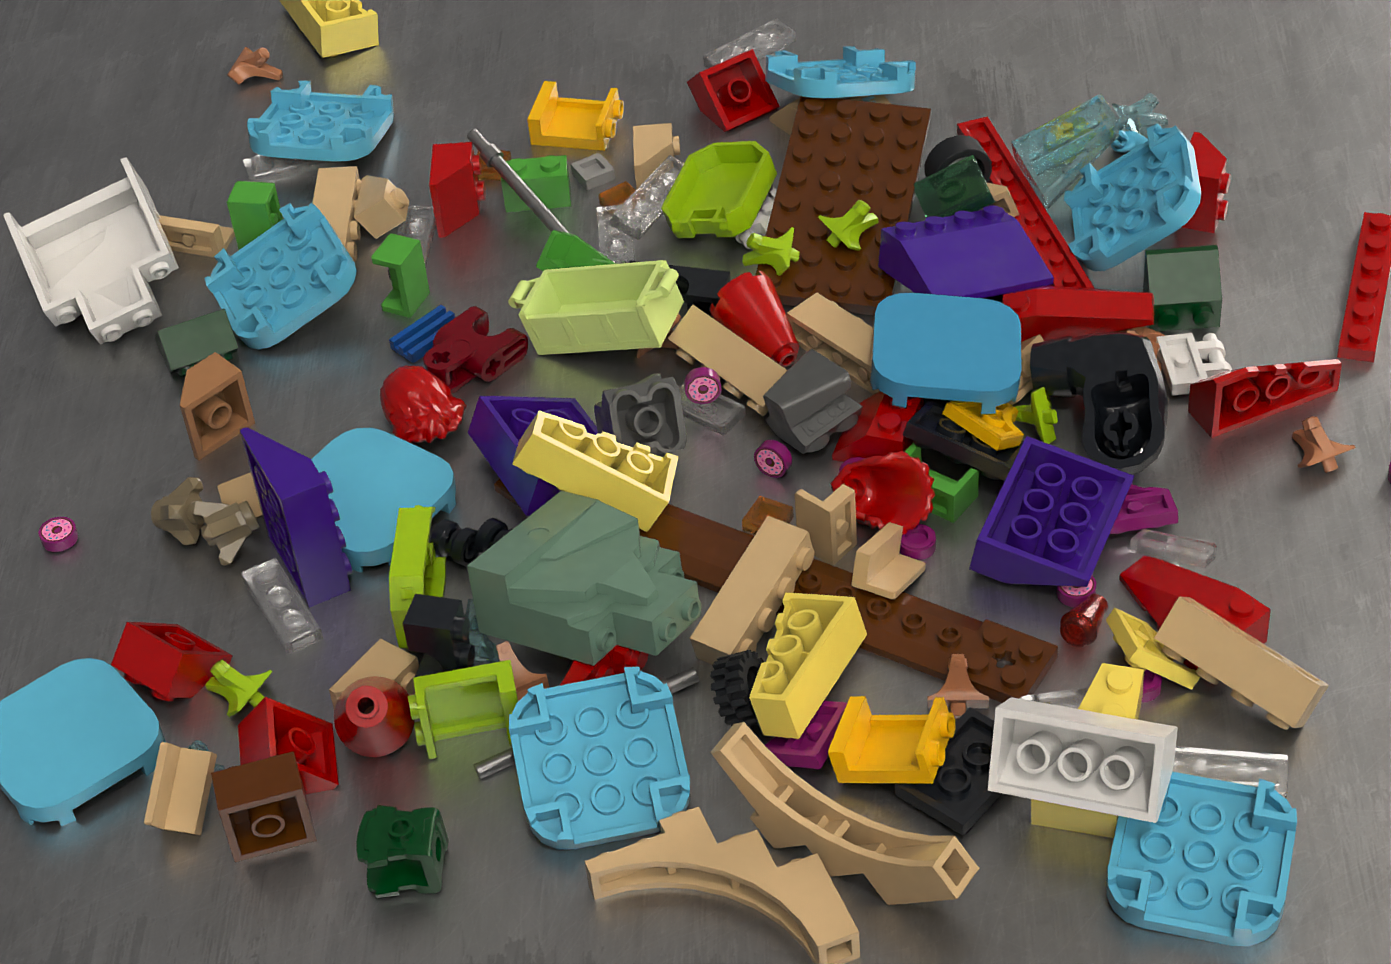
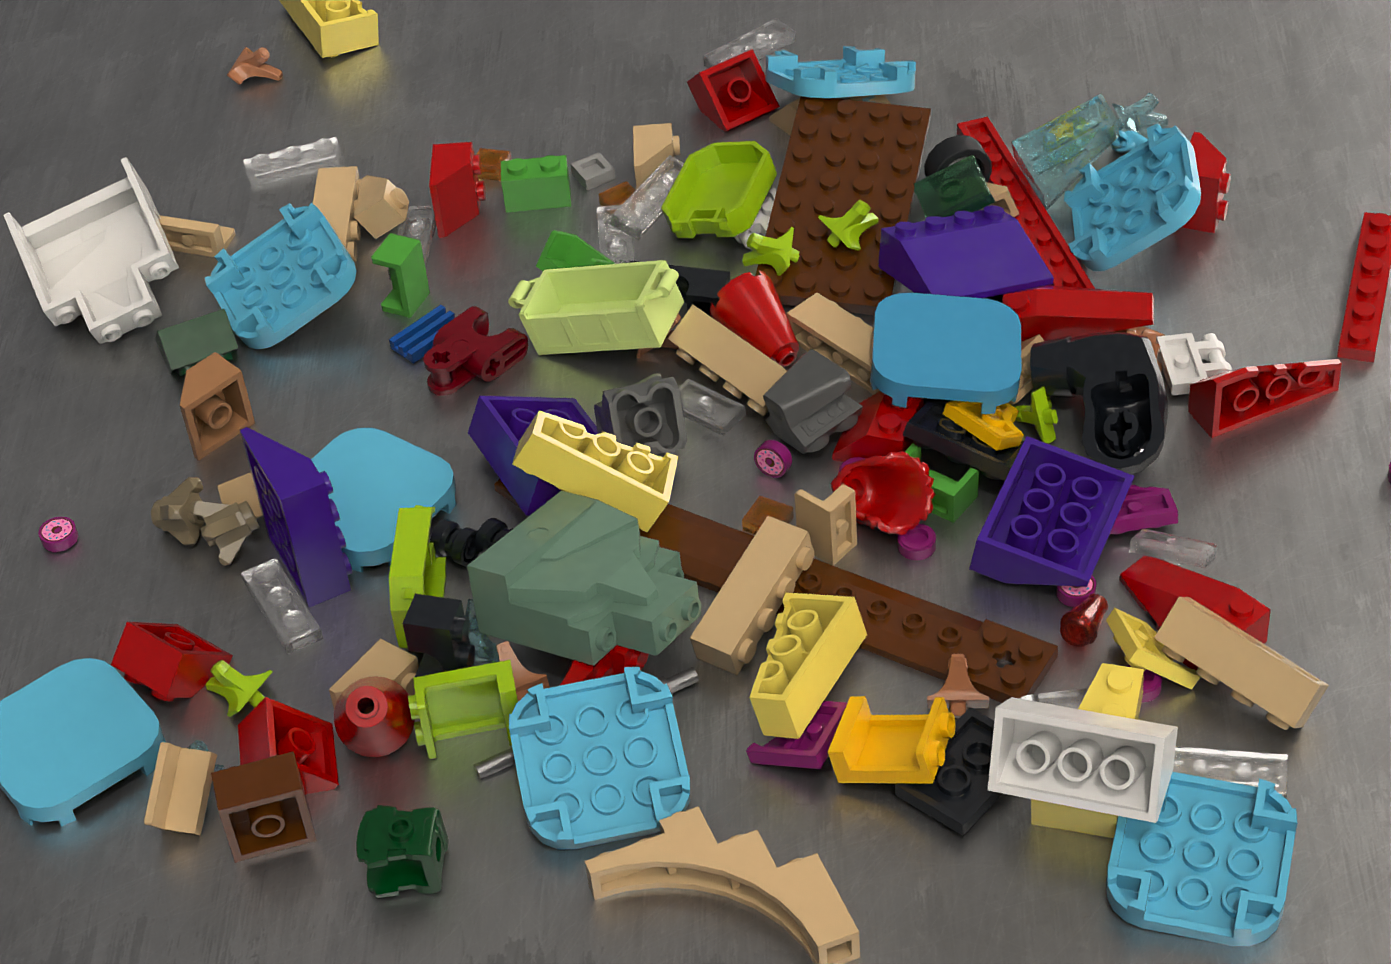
(253, 210): bright green panel -> none
(321, 124): medium azure tile -> none
(420, 405): red piece -> none
(494, 158): flat silver bar -> none
(573, 121): yellow panel -> none
(702, 385): tile -> none
(733, 684): black tyre -> none
(793, 813): tan arch -> none
(882, 568): tan panel -> none
(1184, 287): dark green slope -> none
(1317, 445): nougat piece -> none

